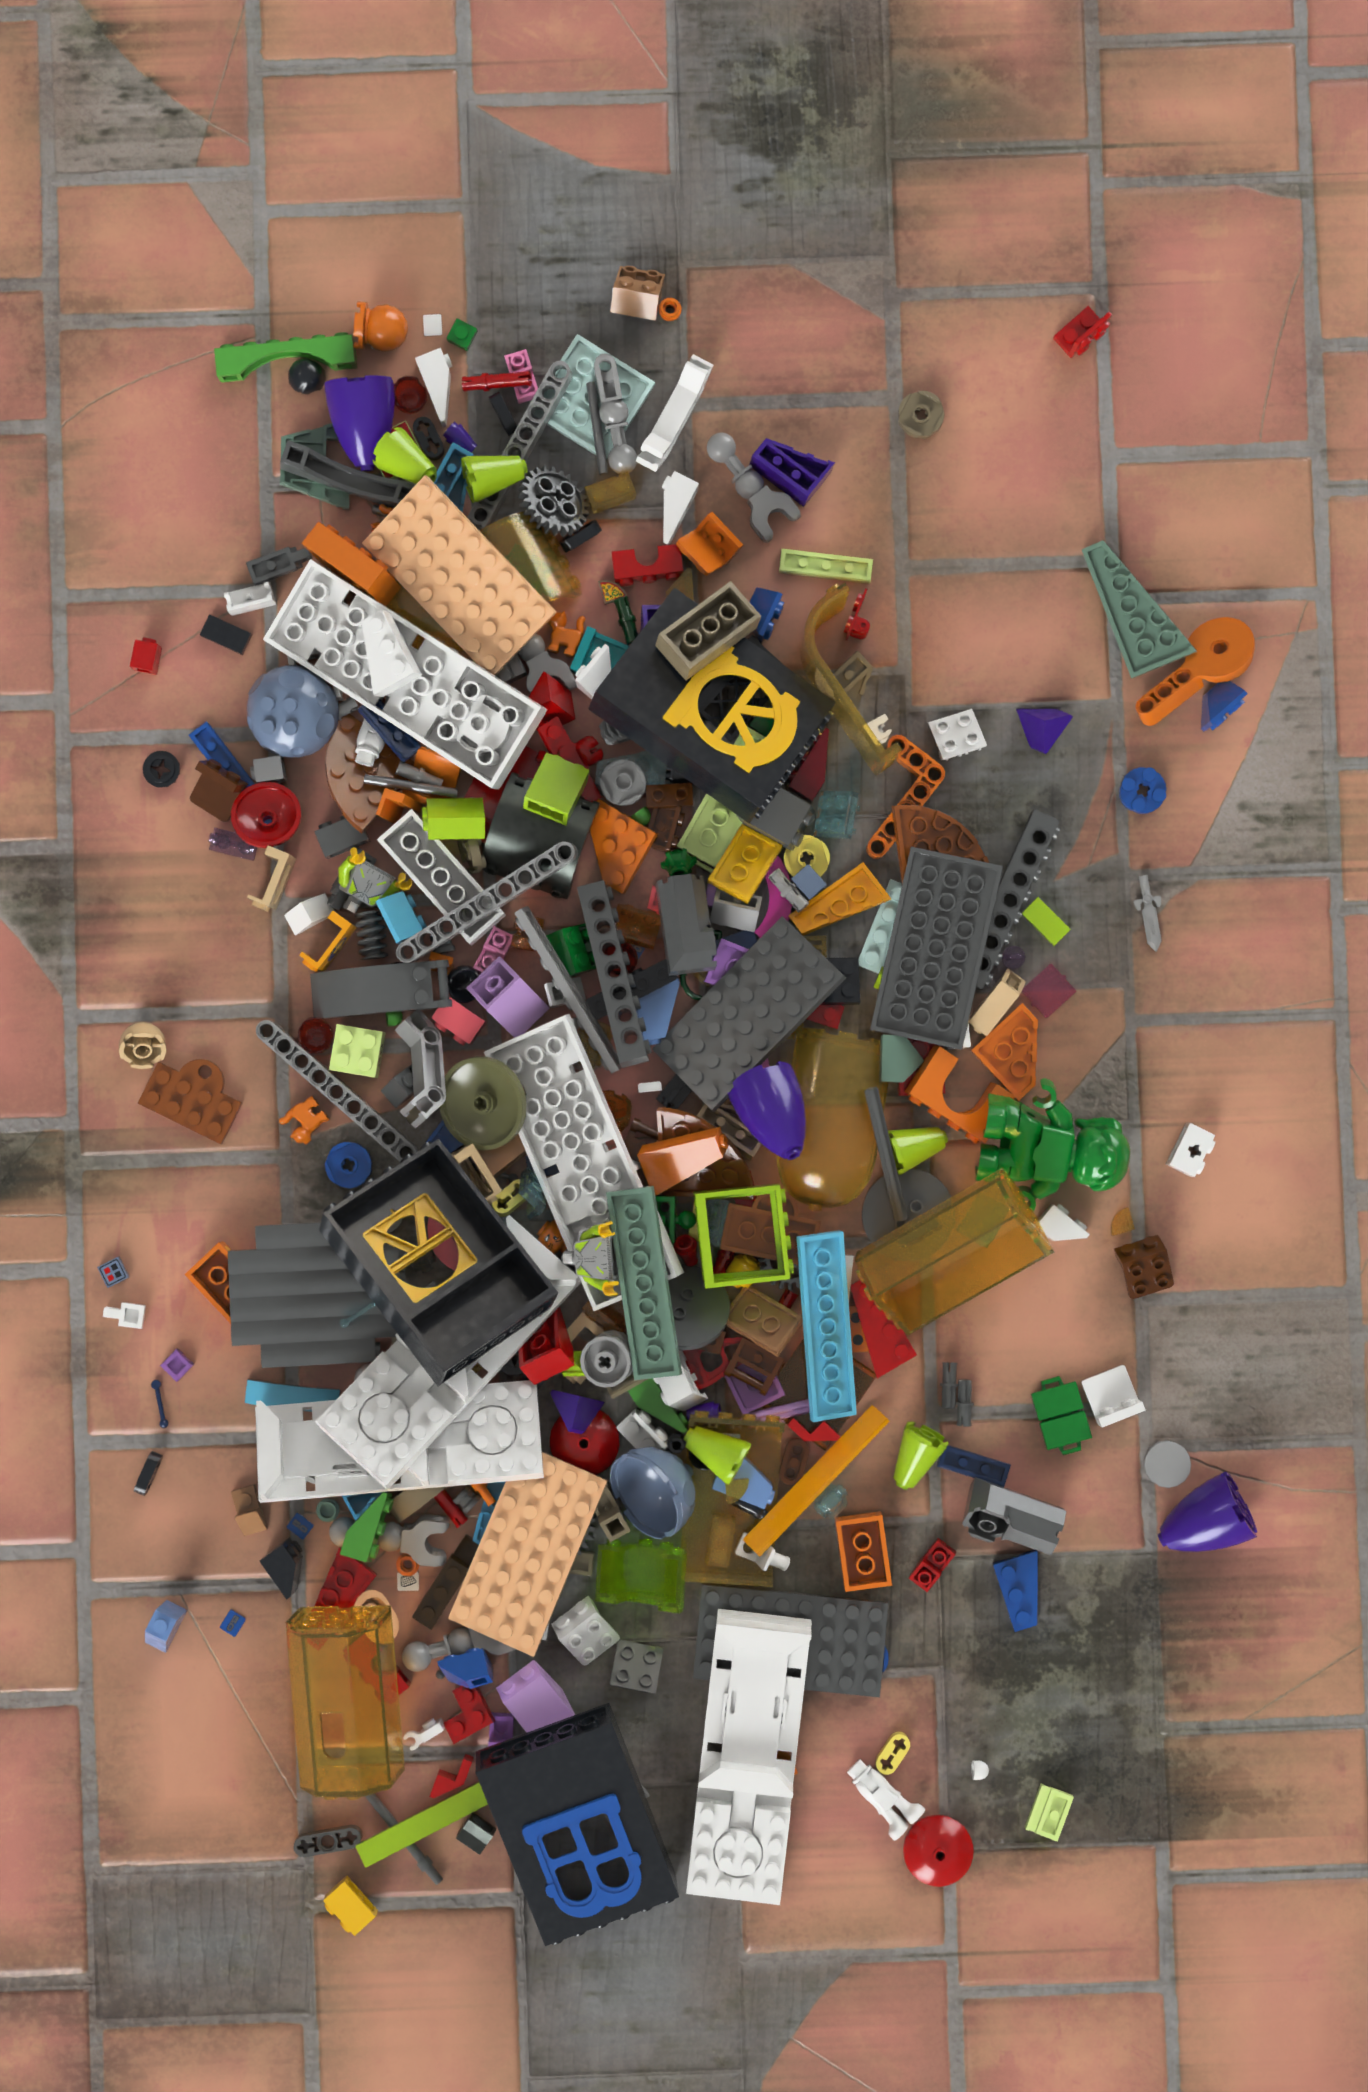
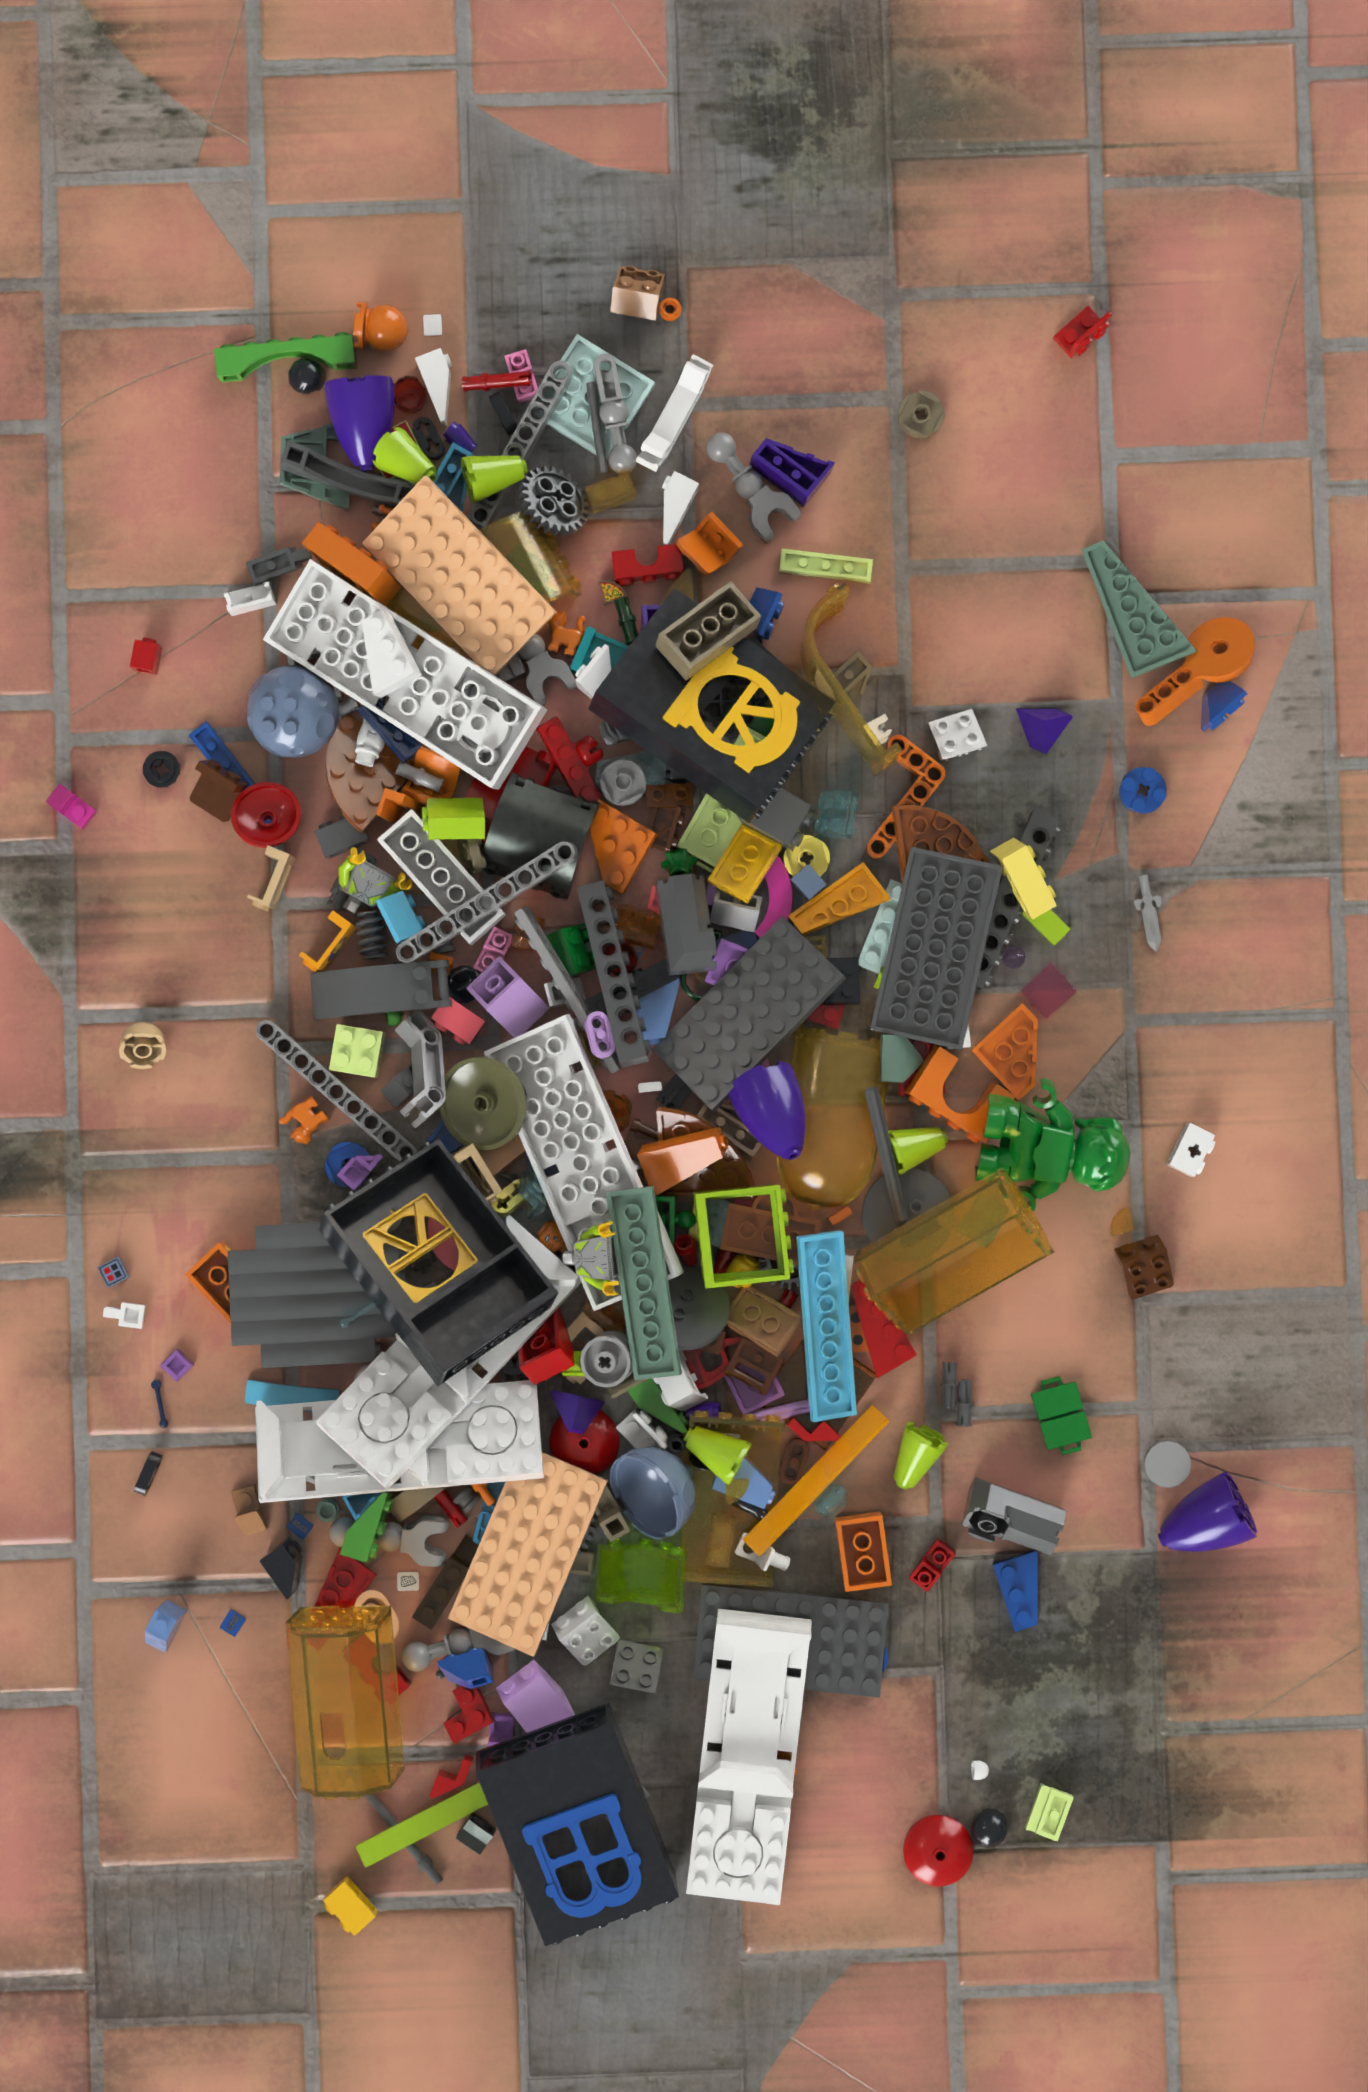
(71, 806): none -> dark pink slope
(192, 1099): dark orange plate -> none
(225, 634): black tile -> none
(231, 844): clear purple hinge -> none
(269, 769): light grey brick -> none
(308, 913): white slope -> none
(309, 1838): dark grey beam -> none
(315, 1035): clear red hair -> none
(357, 1170): none -> medium lavender slope
(404, 1570): orange plate -> none
(410, 785): flat silver bar -> none
(430, 1729): white plate -> none
(462, 334): green plate -> none
(553, 697): red slope -> none
(556, 788): lime brick -> none
(577, 538): black beam -> none
(599, 1035): none -> lavender plate
(642, 816): bright green hinge -> none
(788, 890): light grey pin -> none
(811, 774): dark red slope -> none
(840, 1215): none -> orange tile
(857, 626): red hinge -> none
(883, 1796): white piece -> none
(888, 1749): light yellow beam -> none
(974, 1465): dark blue tile -> none
(989, 1828): none -> black hair
(997, 1002): tan slope -> none
(1025, 877): none -> light yellow wedge
(1060, 1226): white slope -> none
(1112, 1396): white bracket -> none

